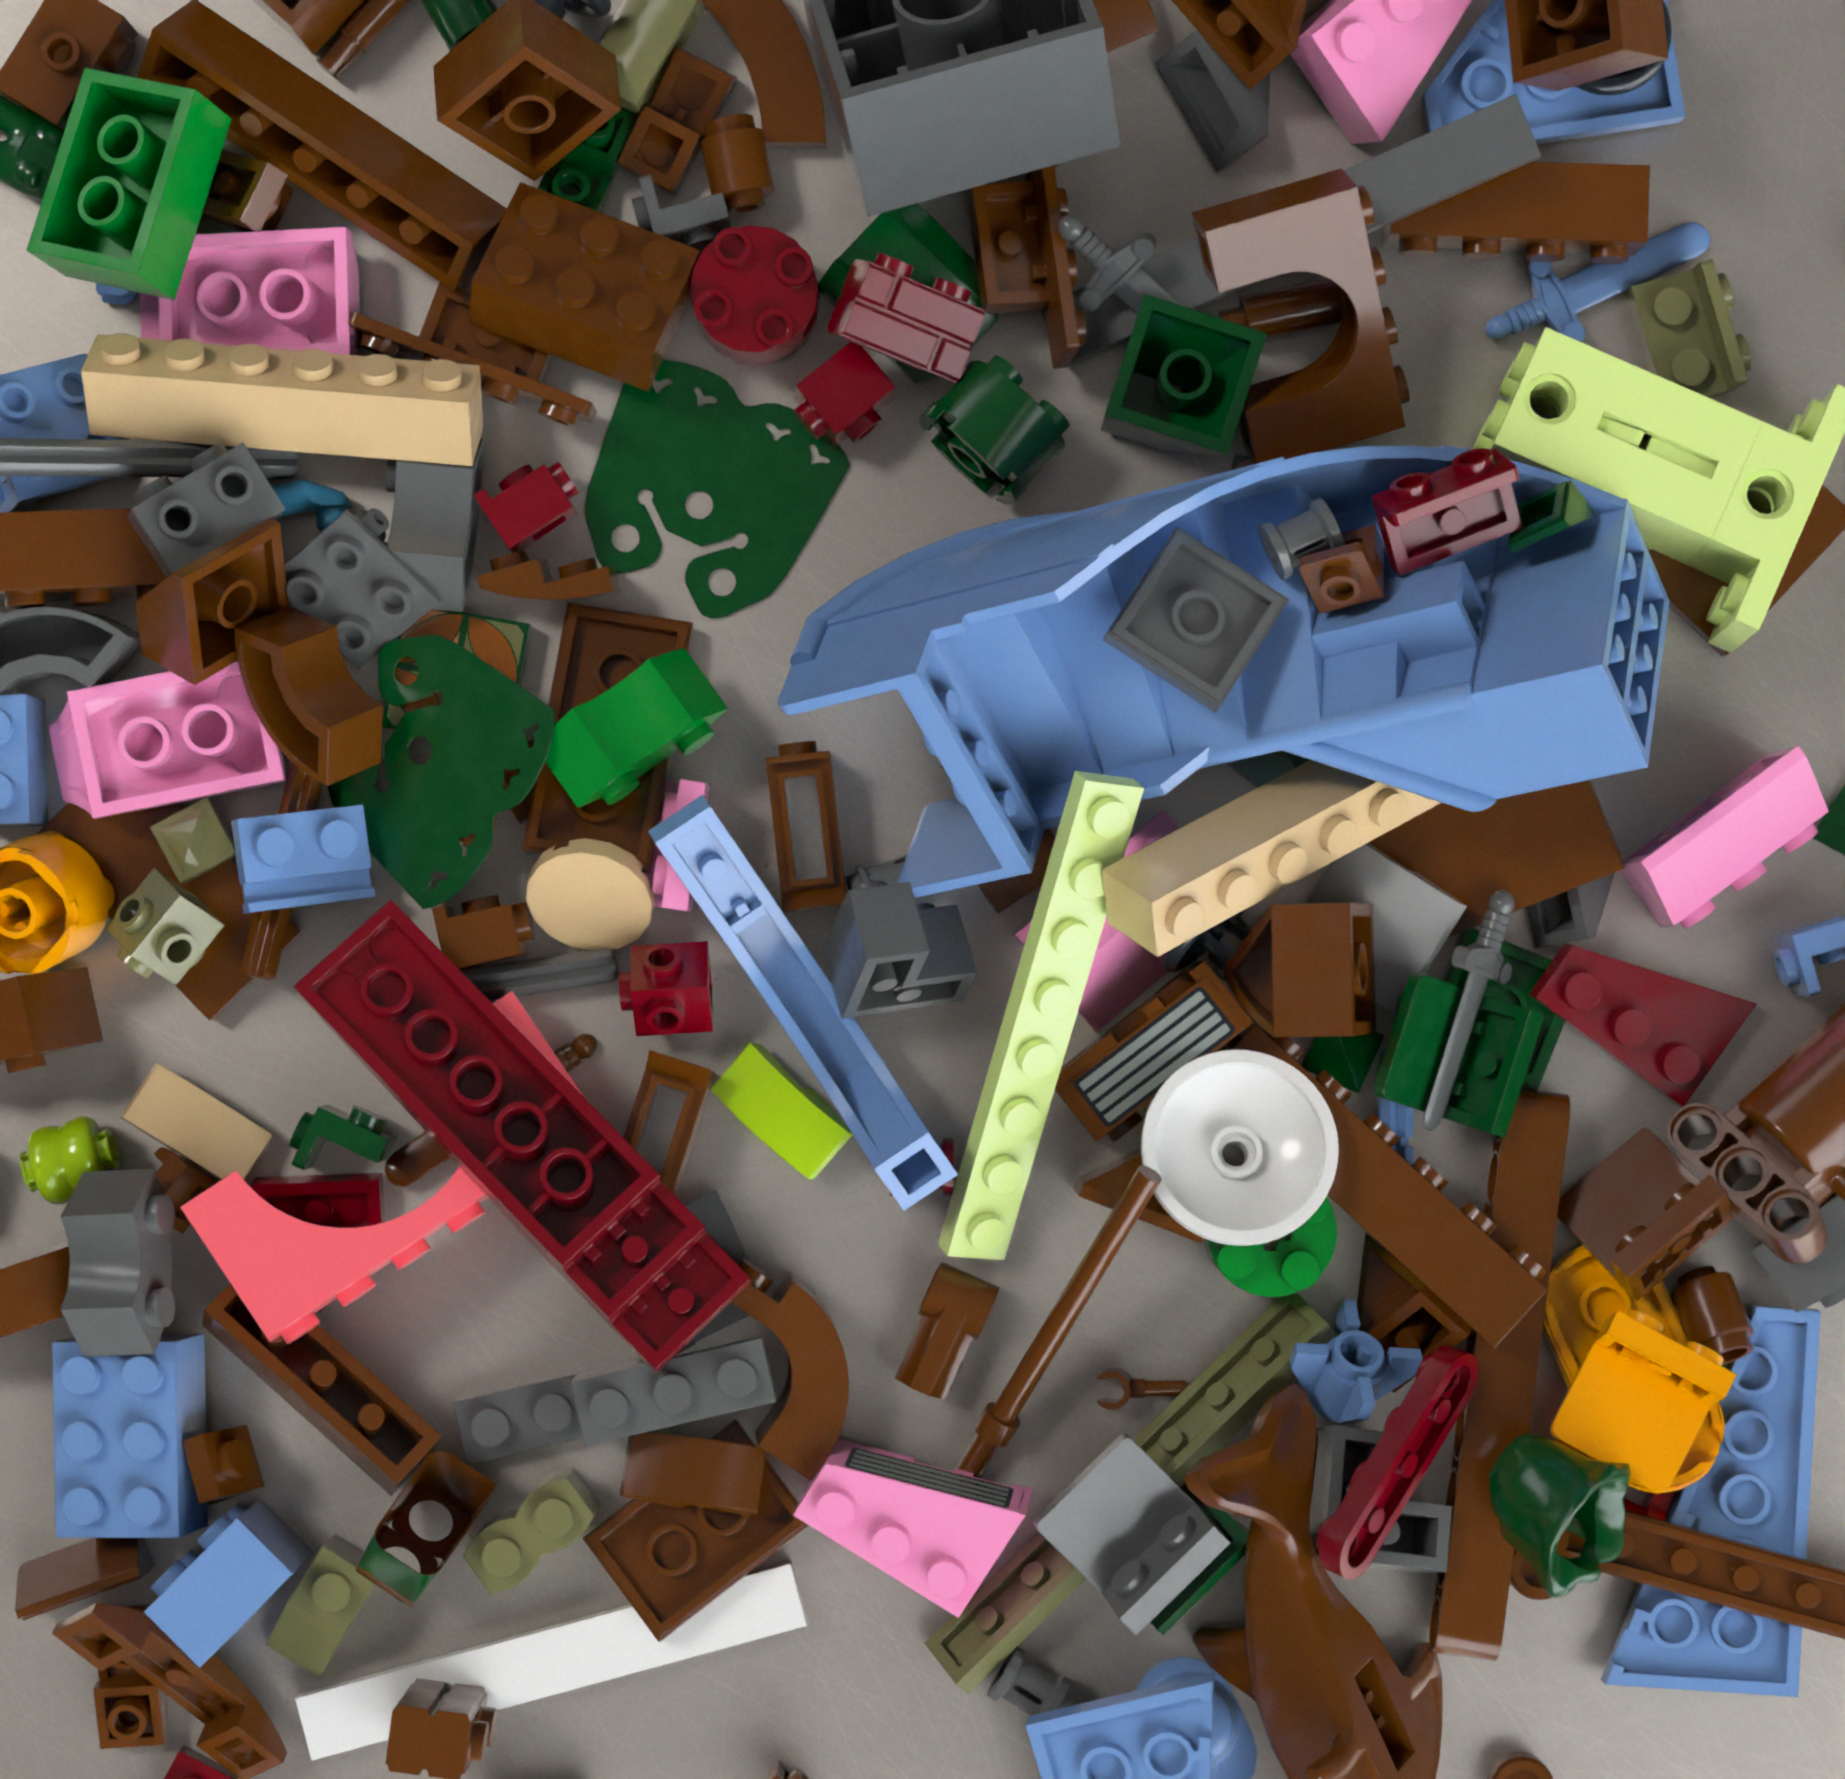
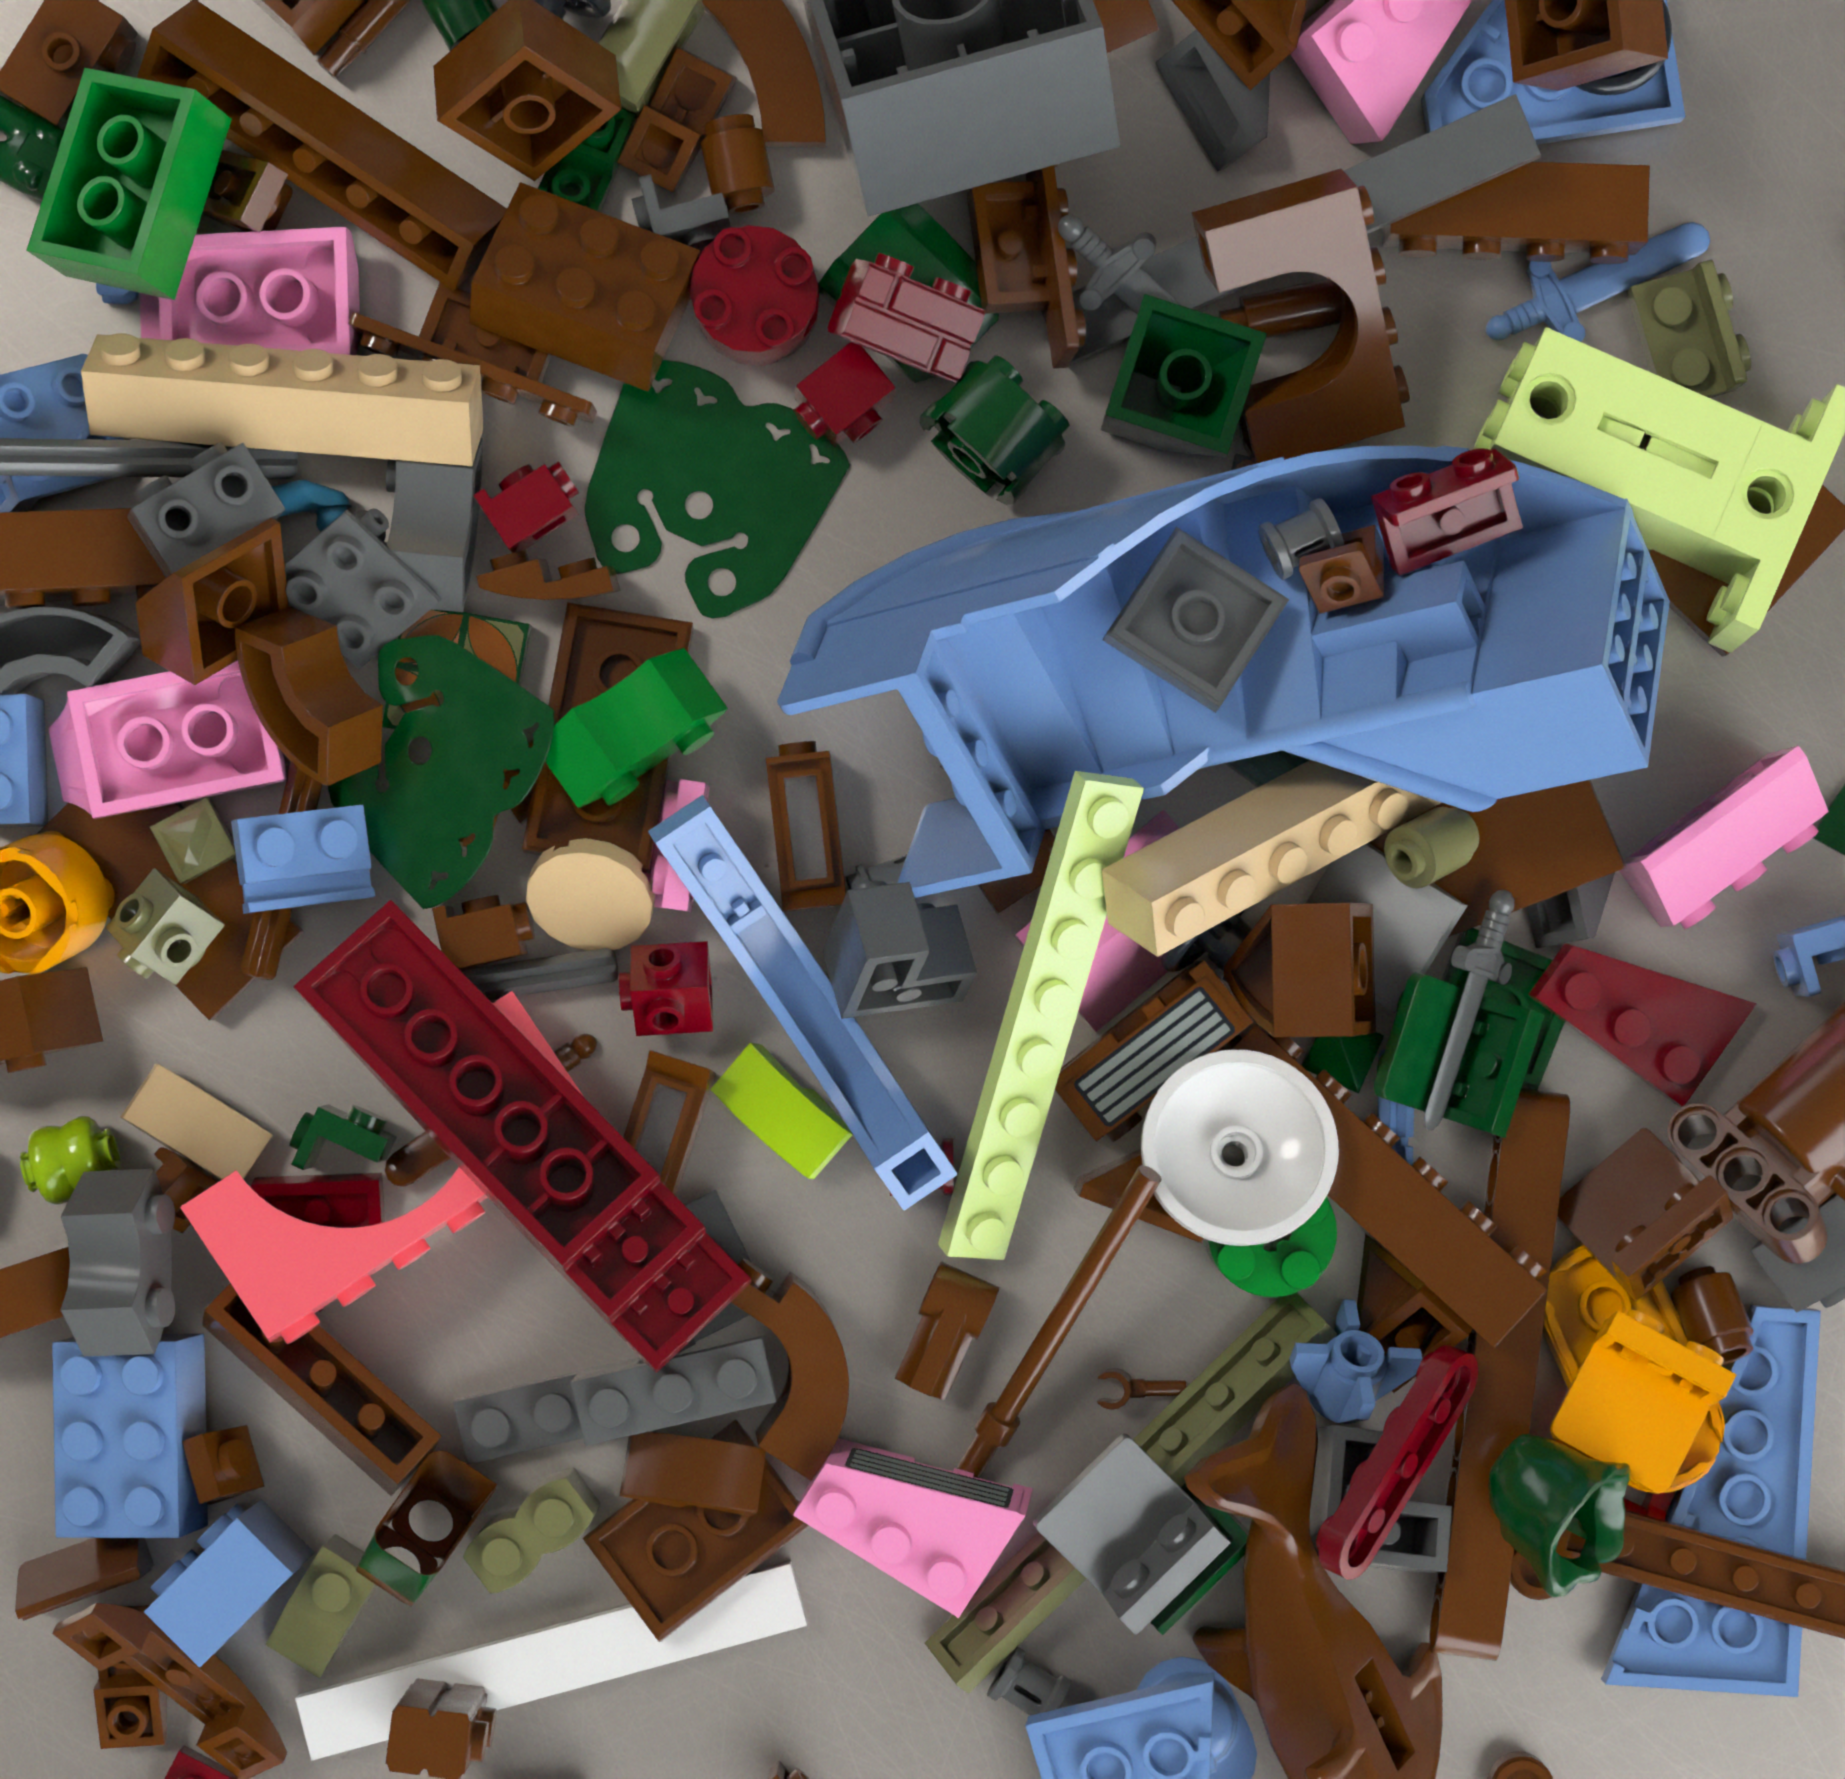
(1431, 846): none -> olive brick
(1549, 514): dark green slope -> none

